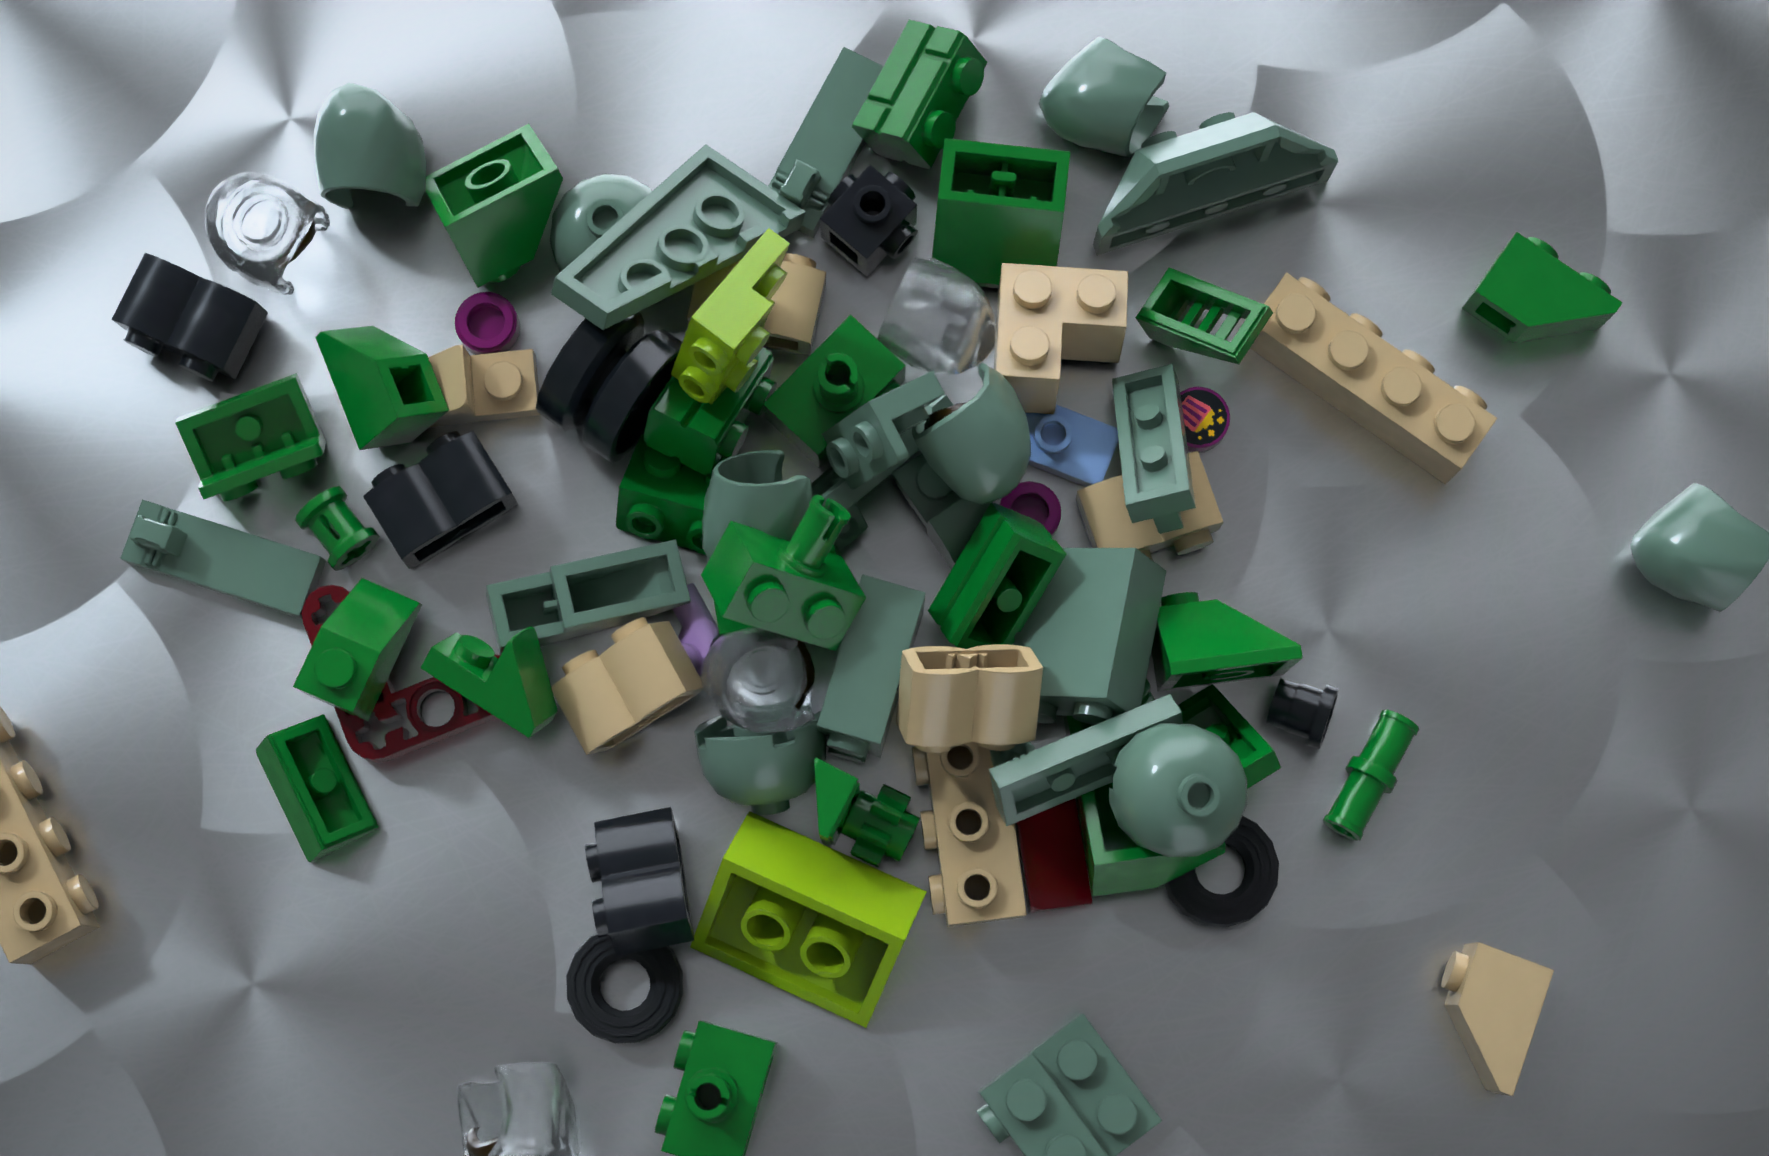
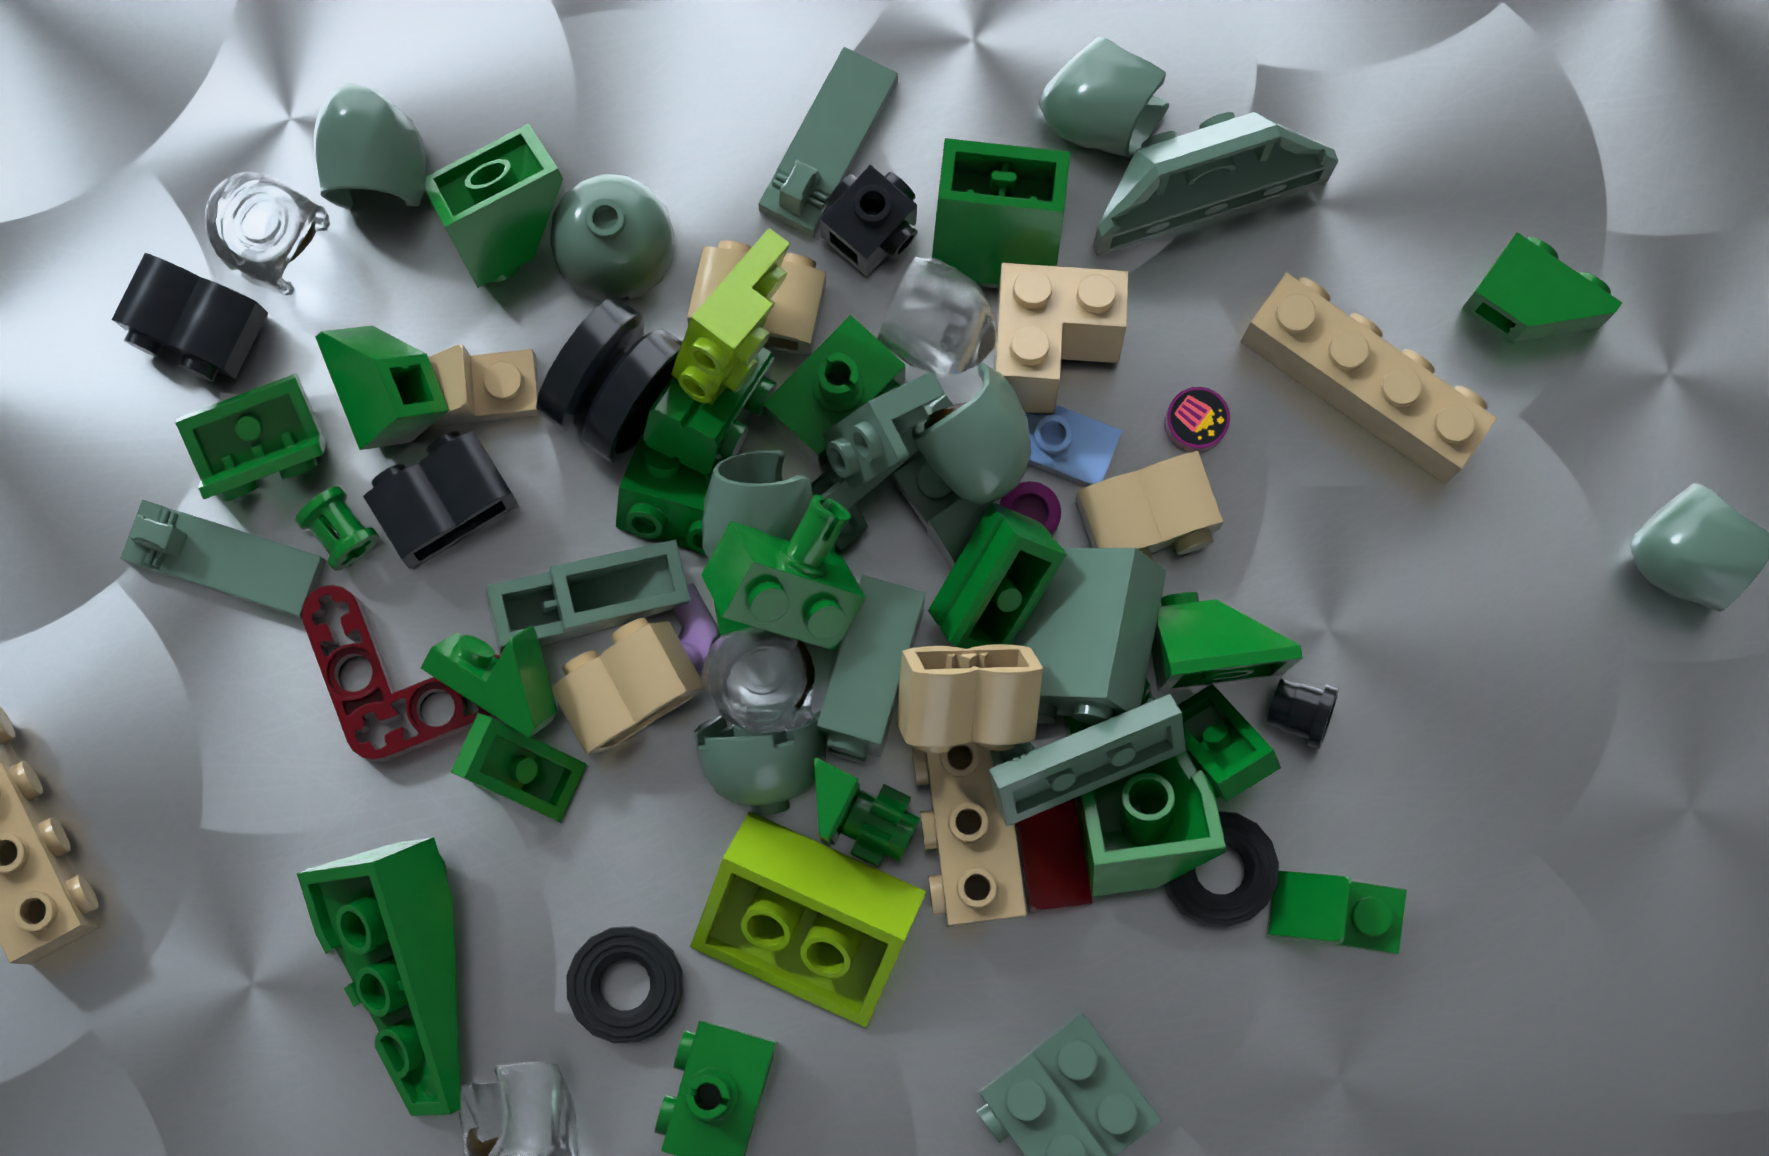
(315, 787): green slope -> none
(358, 648): green slope -> none
(395, 935): none -> green wedge
(487, 323): magenta tile -> none
(518, 767): none -> green slope
(641, 882): black brick -> none
(673, 238): sand green wing -> none
(920, 94): green brick -> none
(1153, 447): sand green hinge -> none
(1177, 291): green slope -> none
(1178, 790): sand green cylinder -> none
(1337, 912): none -> green slope
(1371, 774): green pin -> none
(1495, 1010): tan slope -> none

